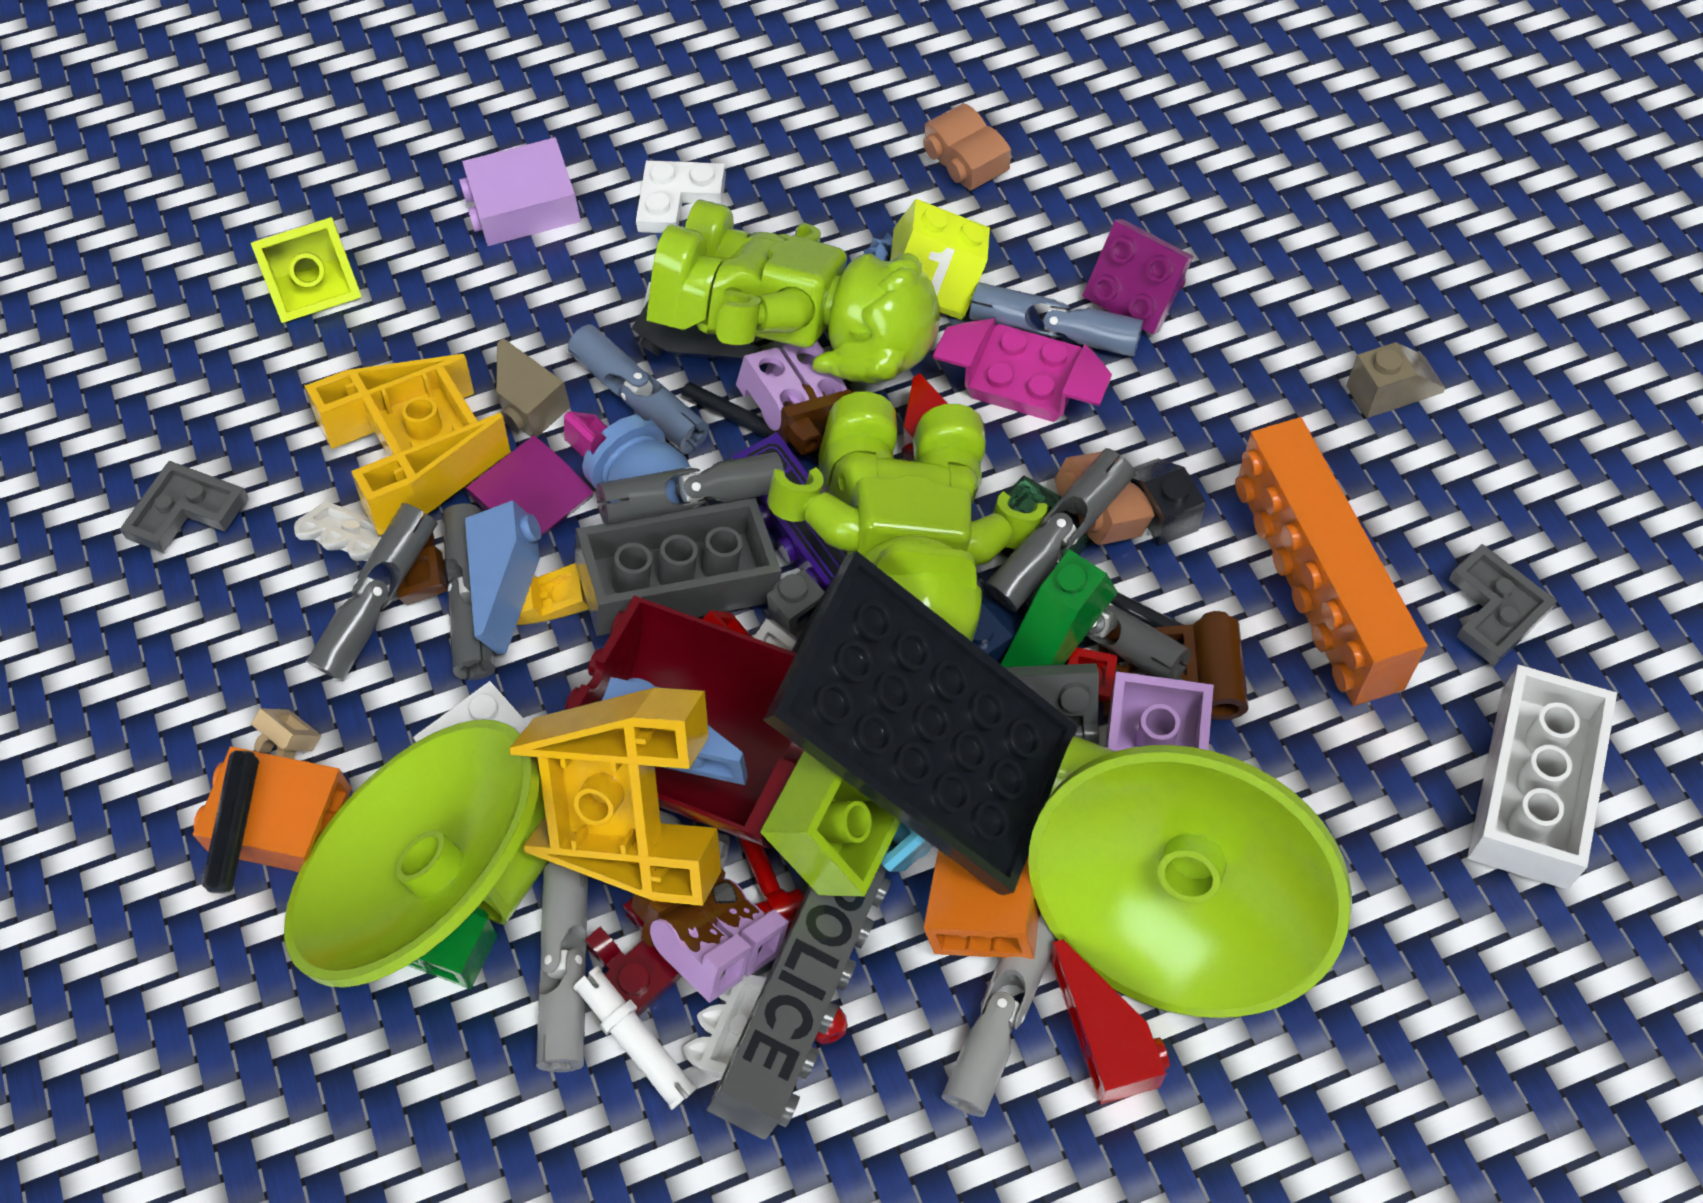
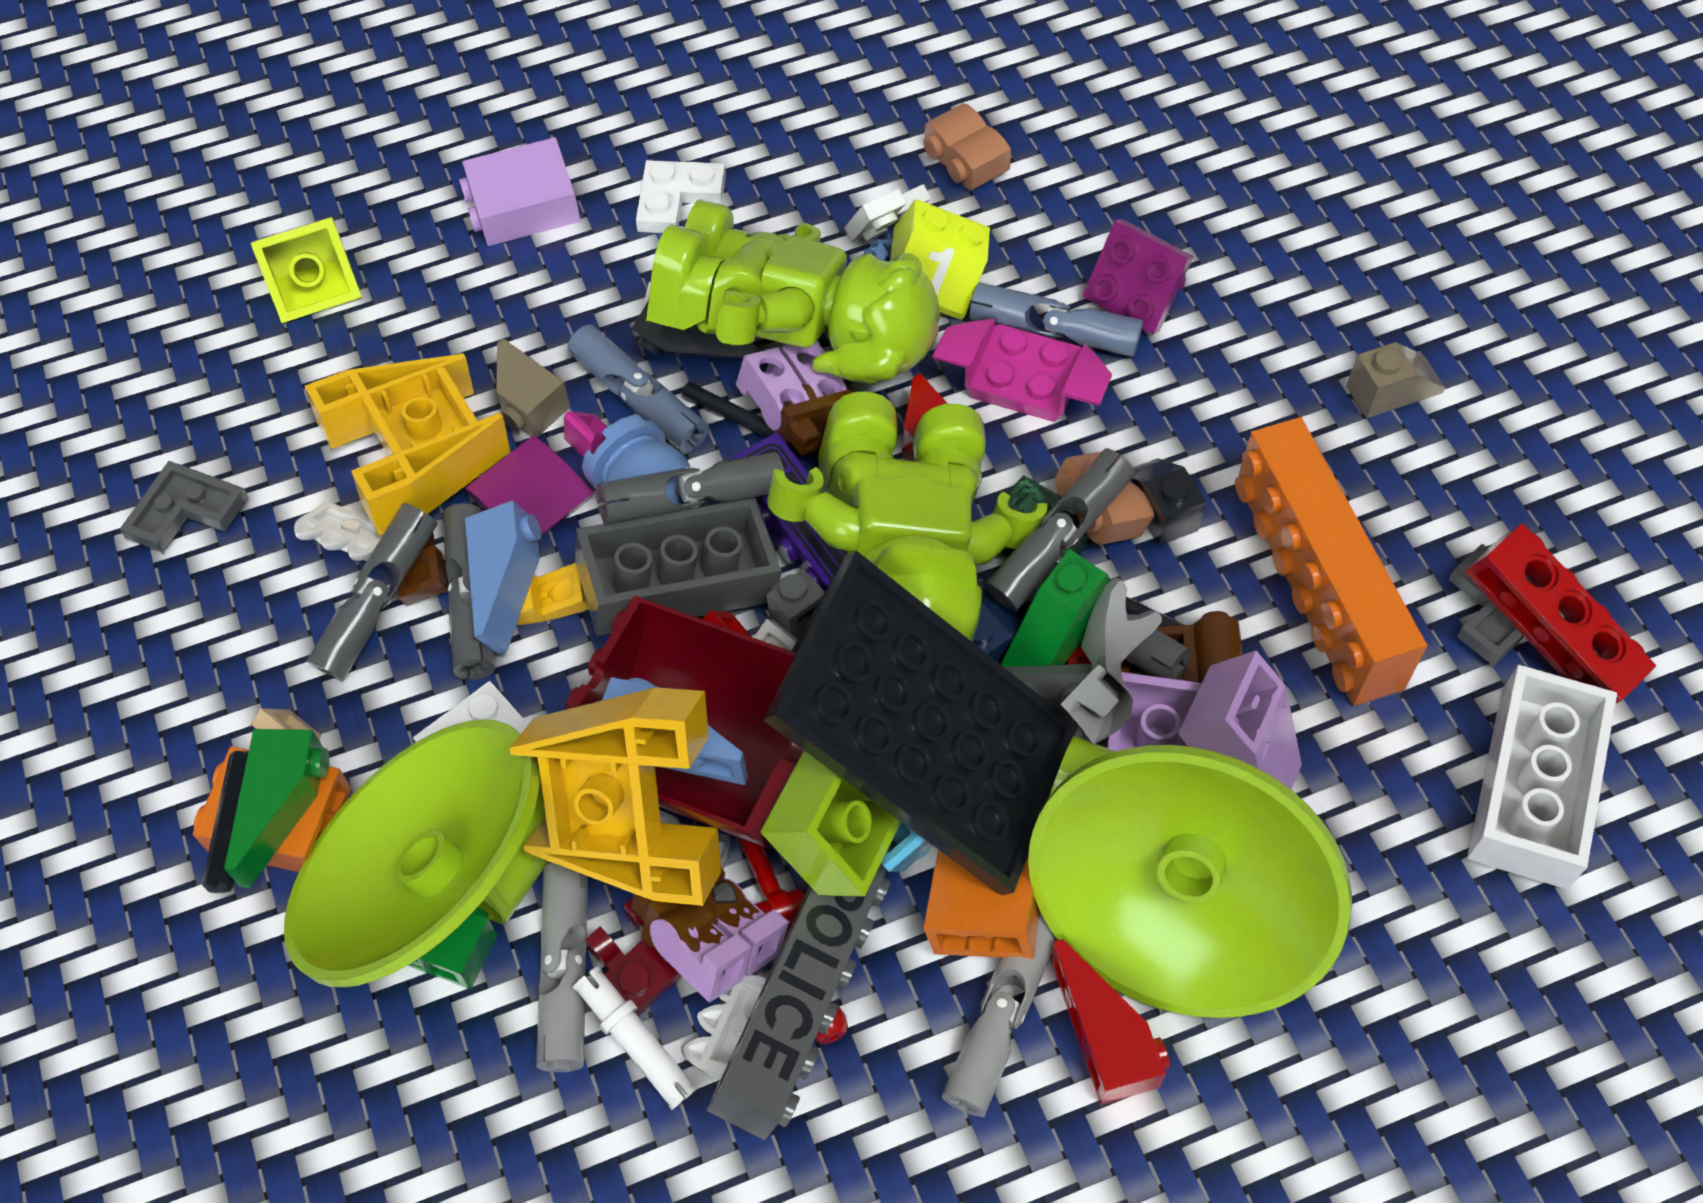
(275, 793): none -> green slope
(882, 212): none -> white plate
(1102, 699): none -> light grey animal
(1246, 716): none -> lavender slope
(1536, 614): none -> red brick

